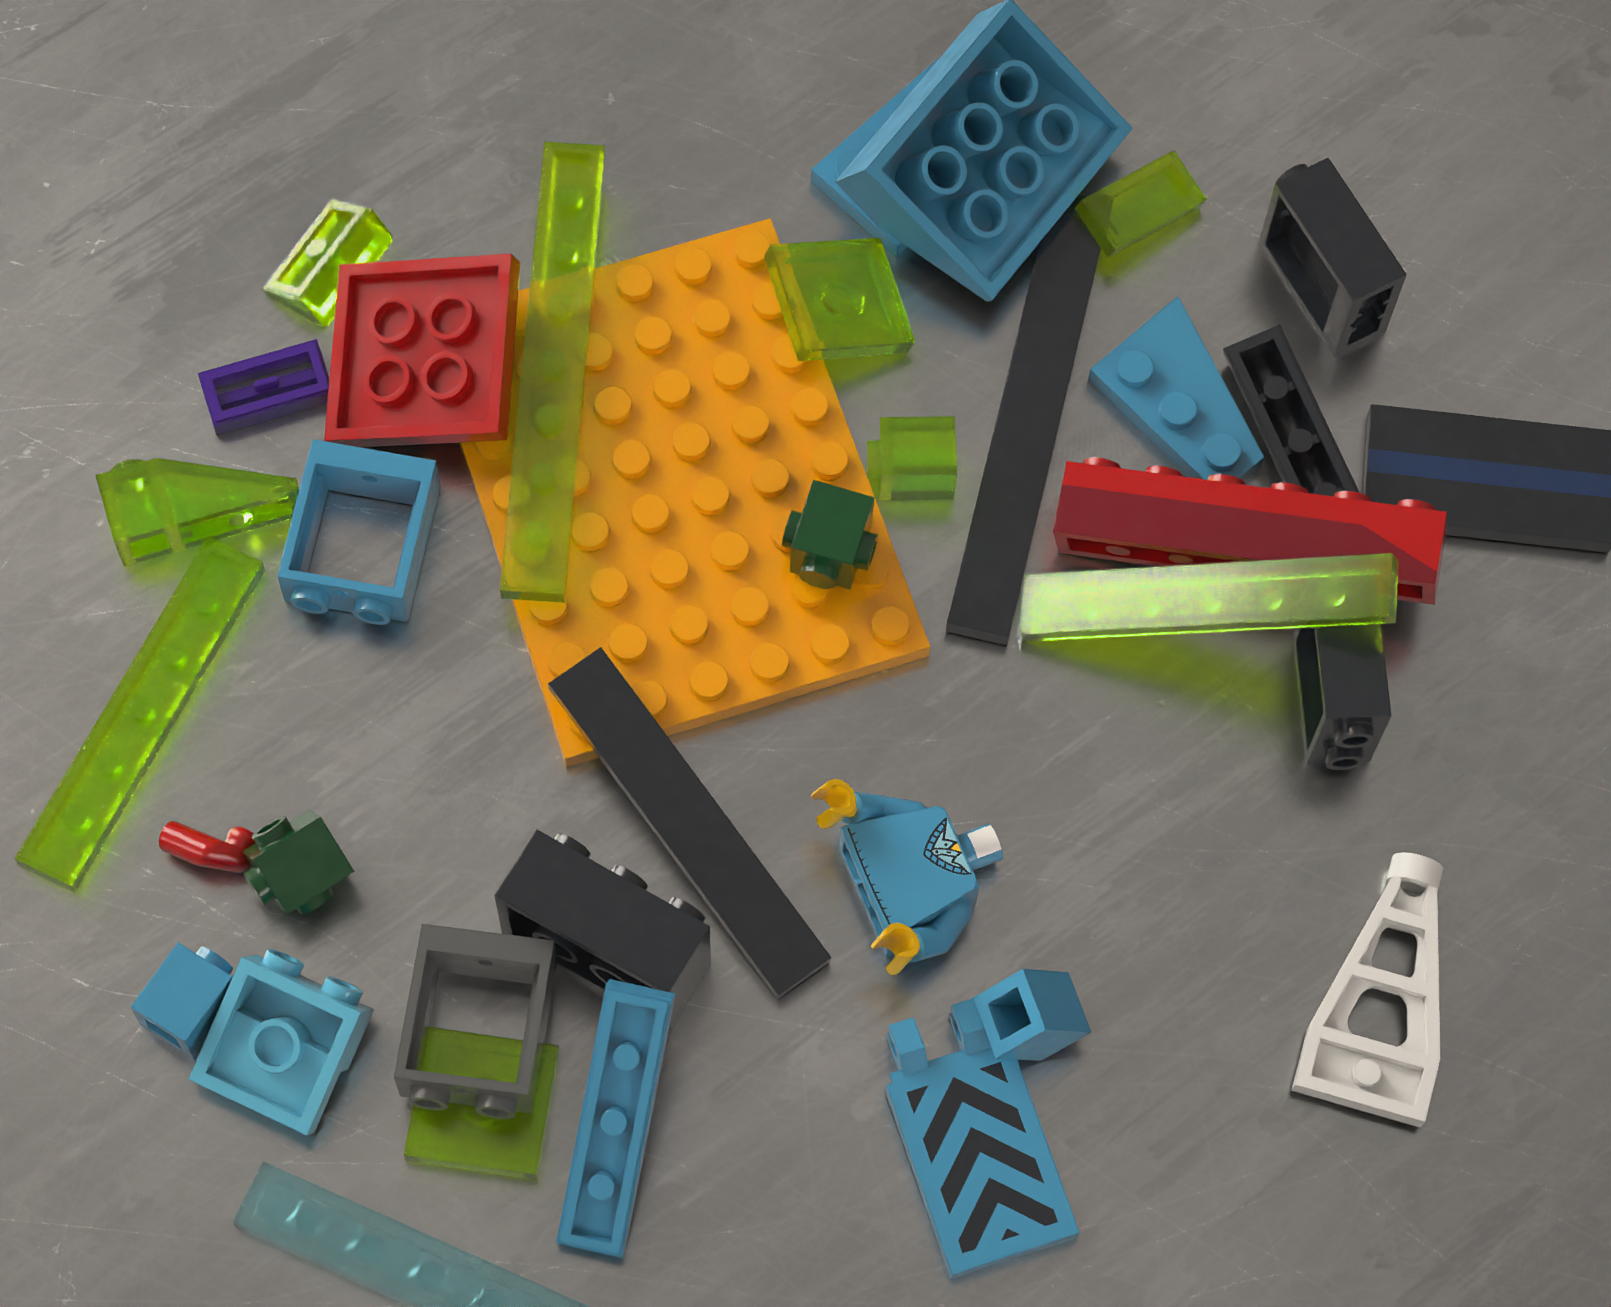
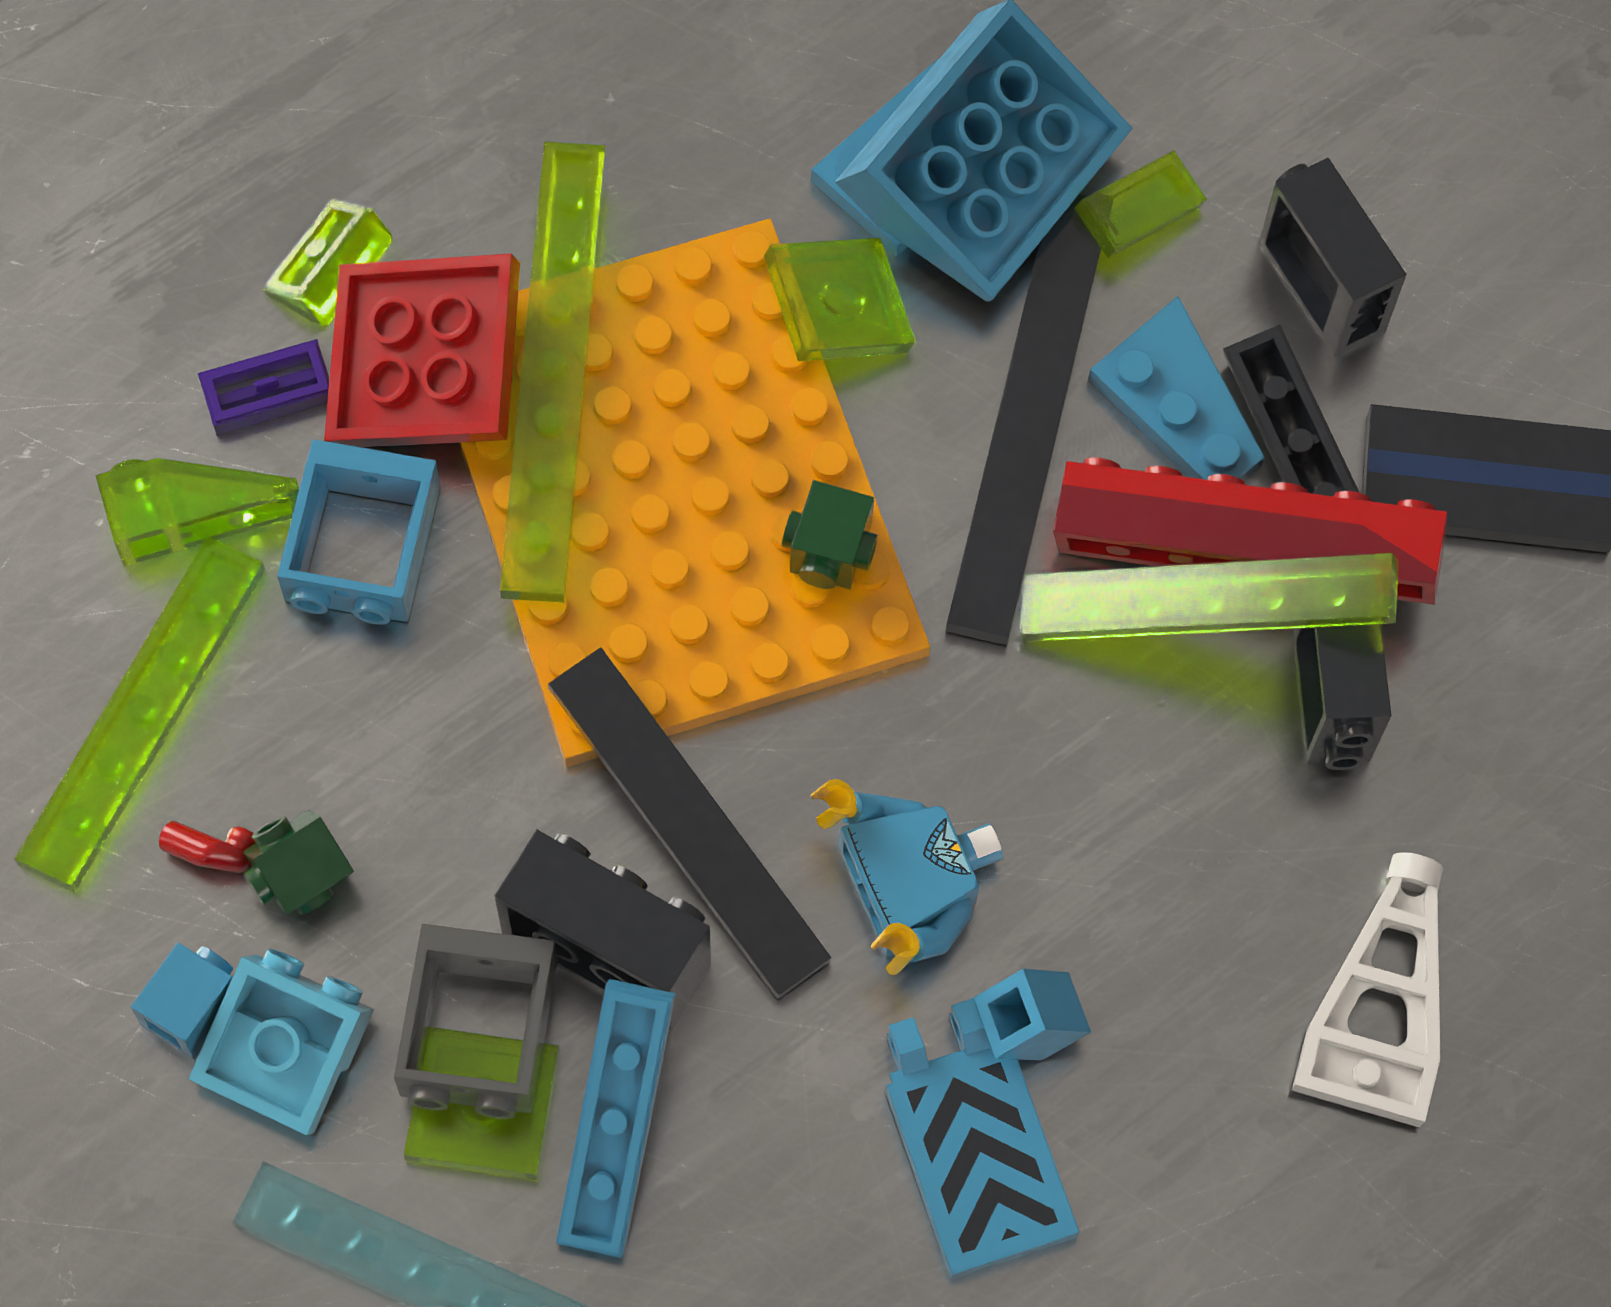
(914, 458): clear neon green brick -> none

